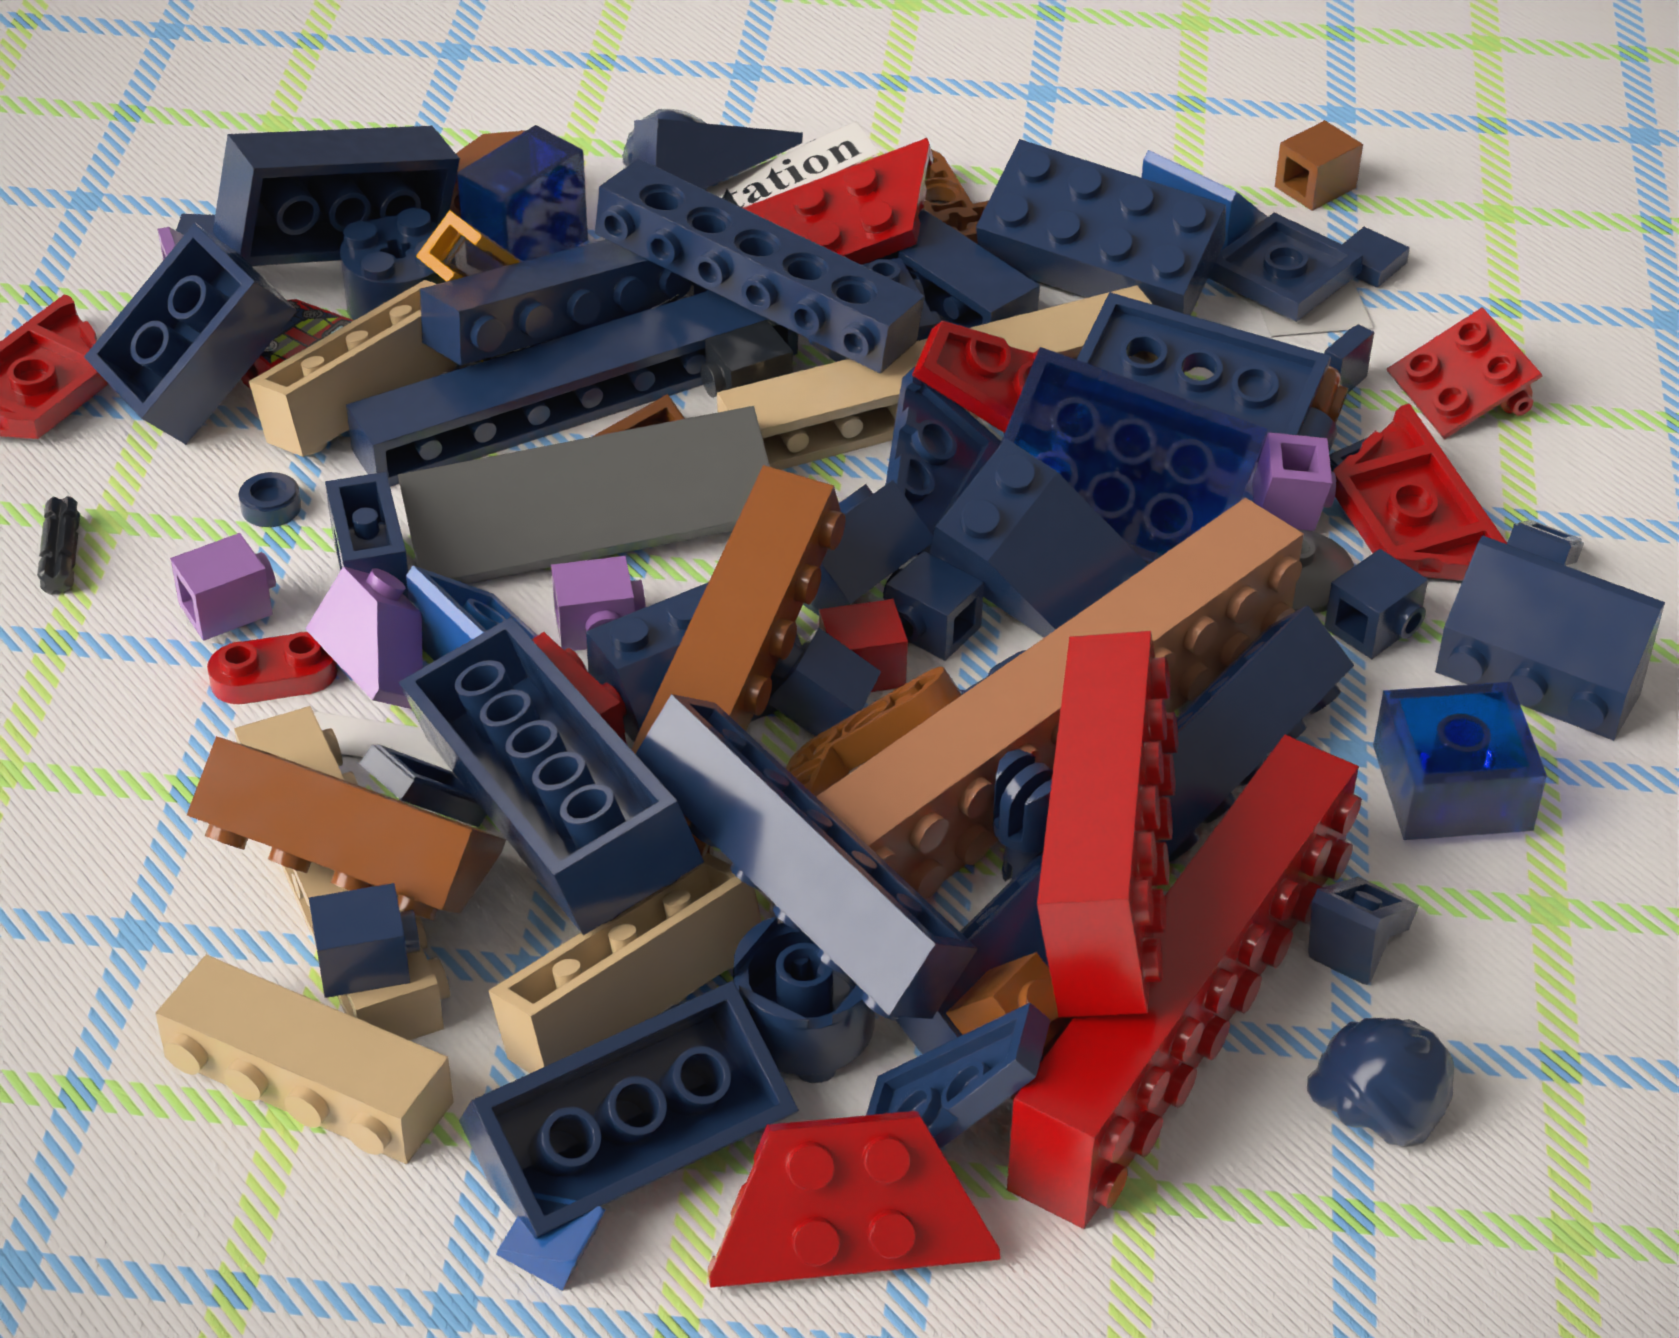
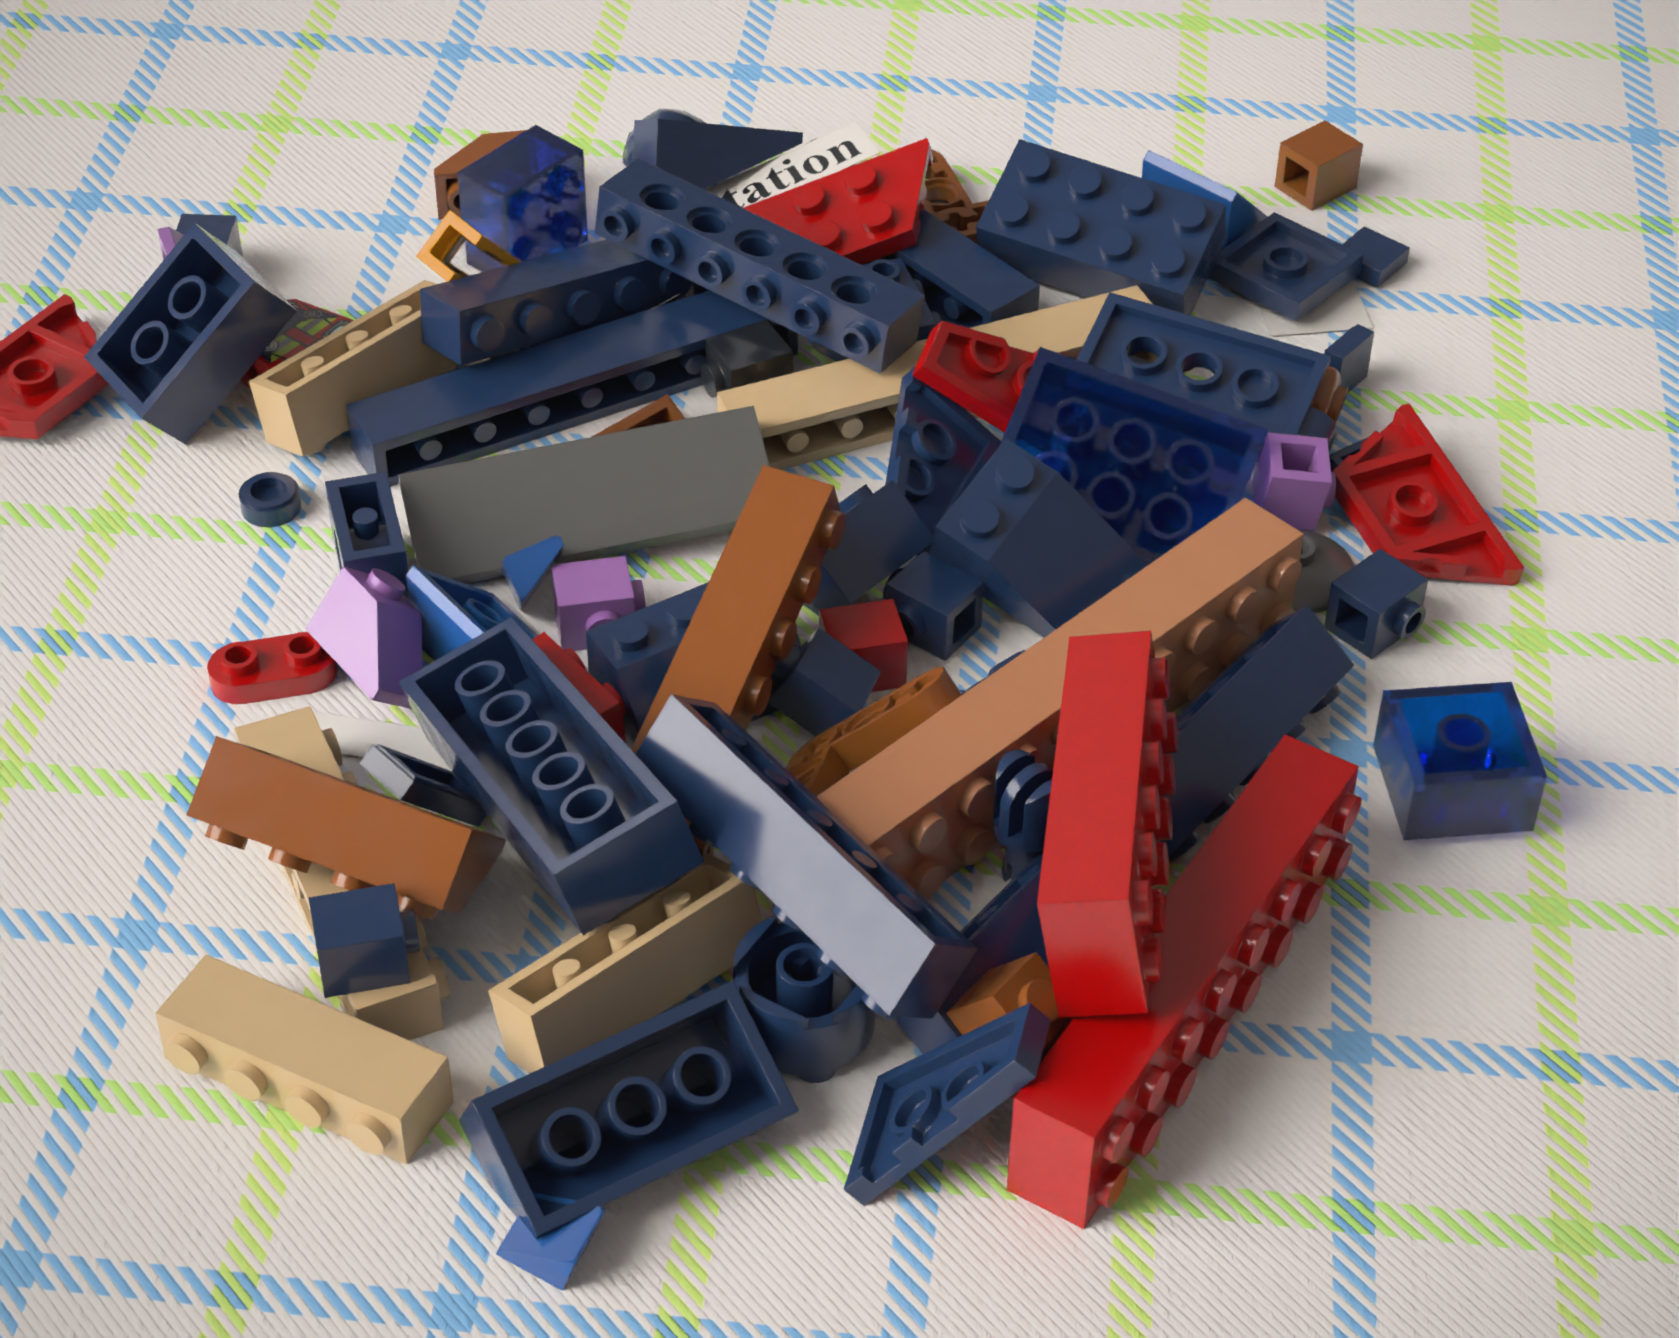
(58, 544): black axle -> none
(223, 585): medium lavender brick -> none
(298, 190): dark blue brick -> none
(382, 259): dark blue brick -> none
(529, 568): none -> blue slope
(848, 1202): red wing -> none
(1354, 925): dark blue slope -> none
(1385, 1079): dark blue hair -> none
(1467, 374): red hinge -> none
(1546, 542): dark blue tile -> none
(1552, 631): dark blue slope -> none

